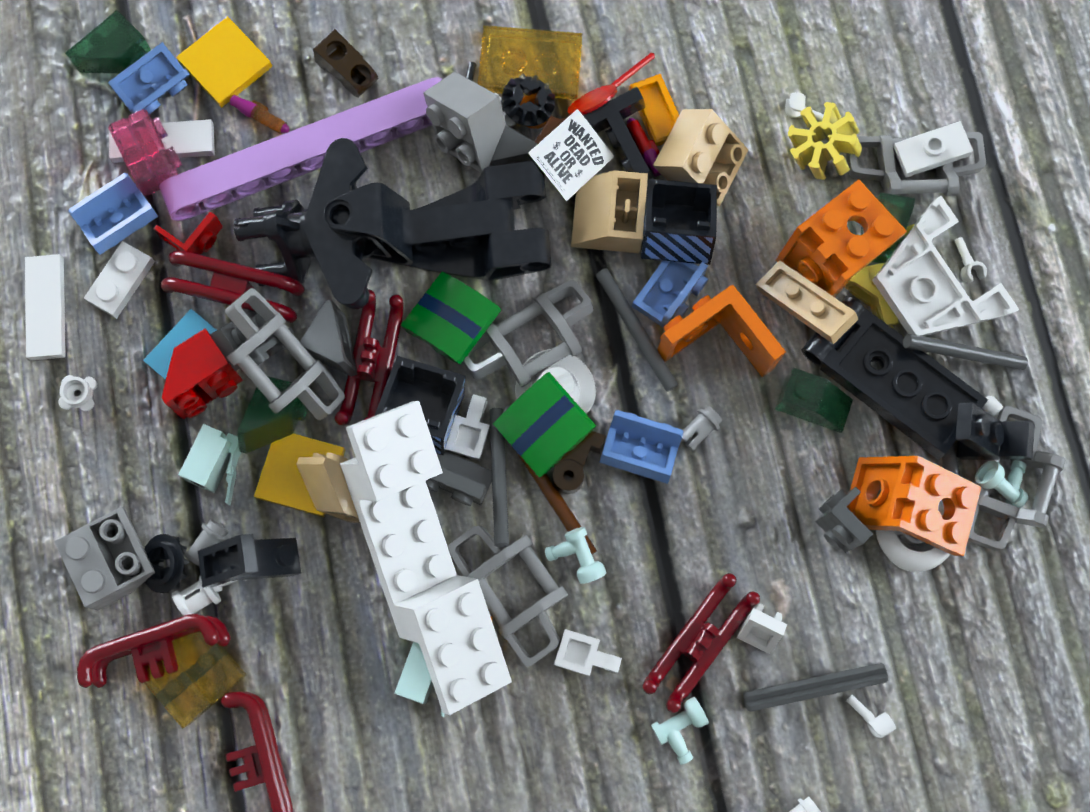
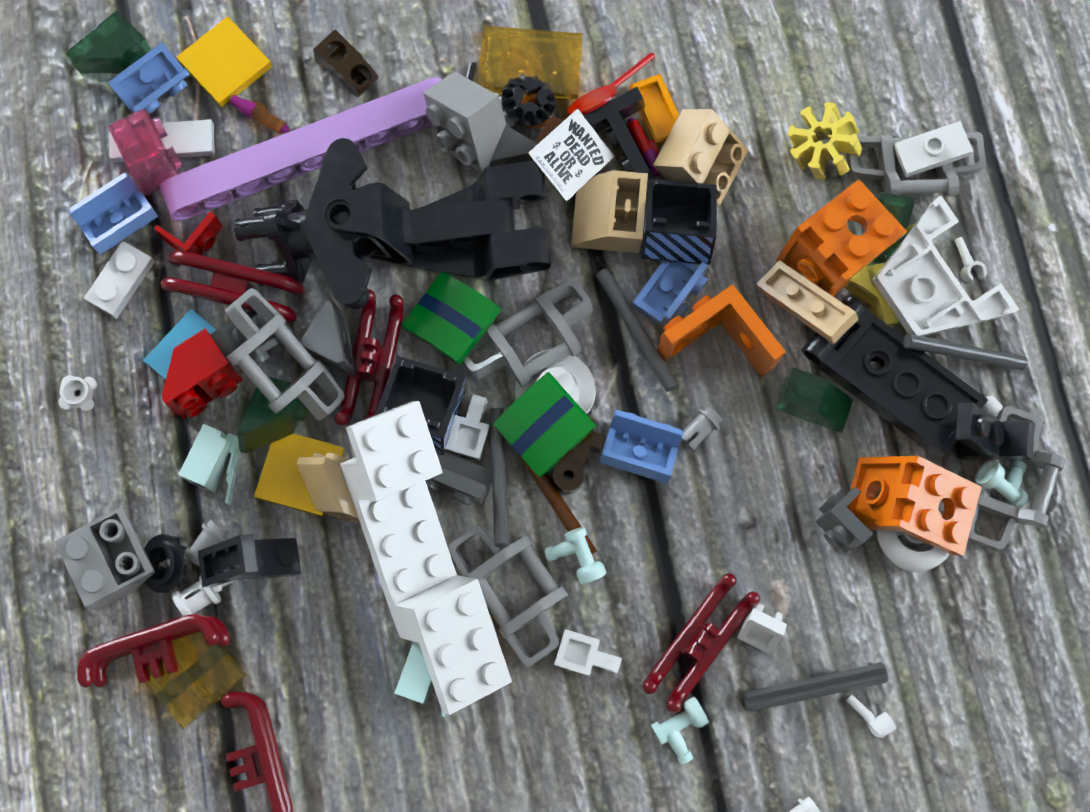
(45, 307): white tile -> none
(796, 105): white hand -> none

